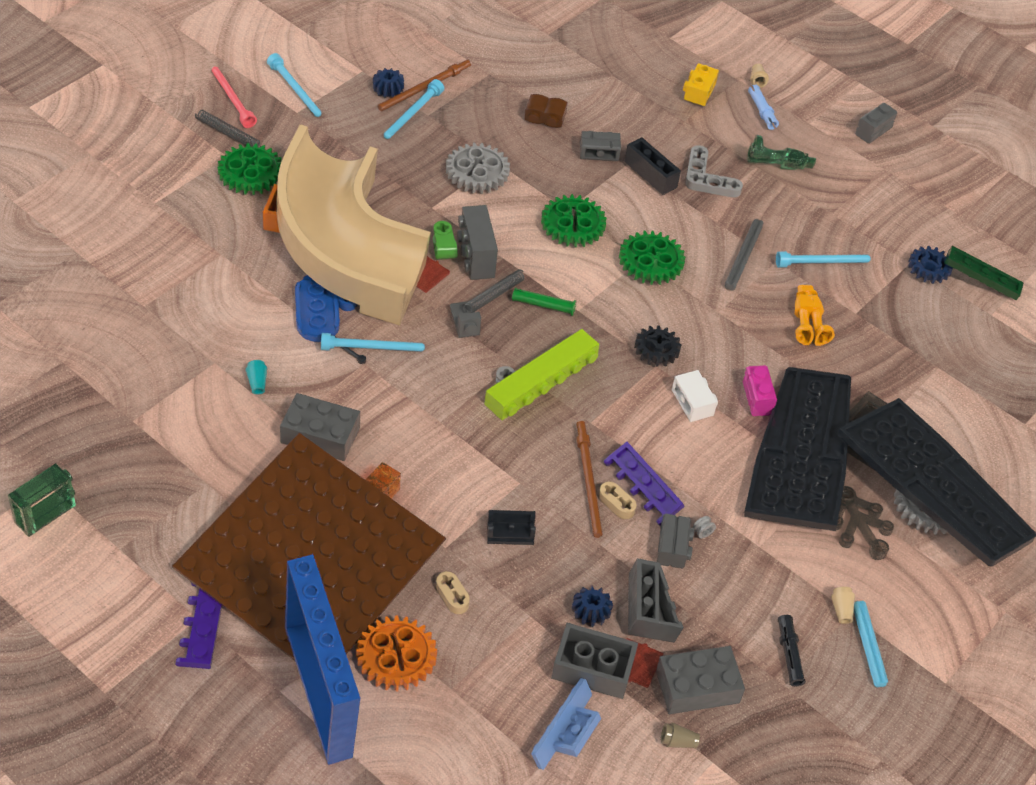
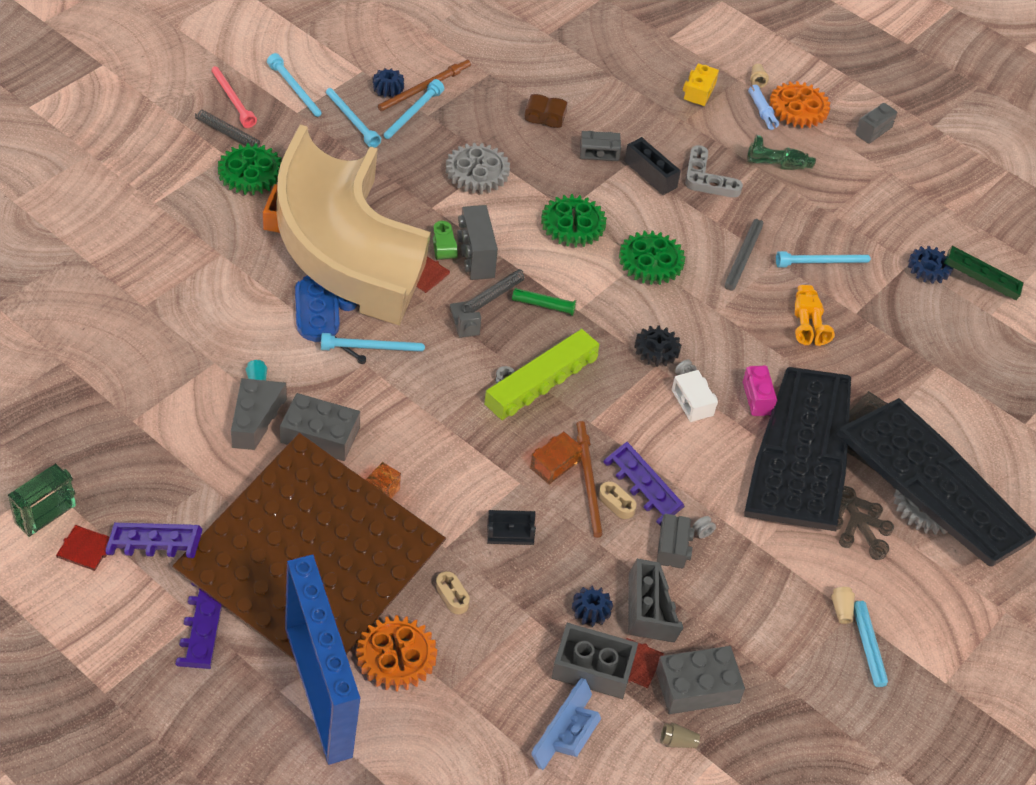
(84, 548): none -> clear red piece
(154, 537): none -> dark purple hinge
(254, 411): none -> dark grey wedge
(371, 137): none -> medium azure piece
(556, 457): none -> clear orange brick
(685, 367): none -> light grey bush
(789, 642): black pin -> none
(799, 104): none -> orange gear

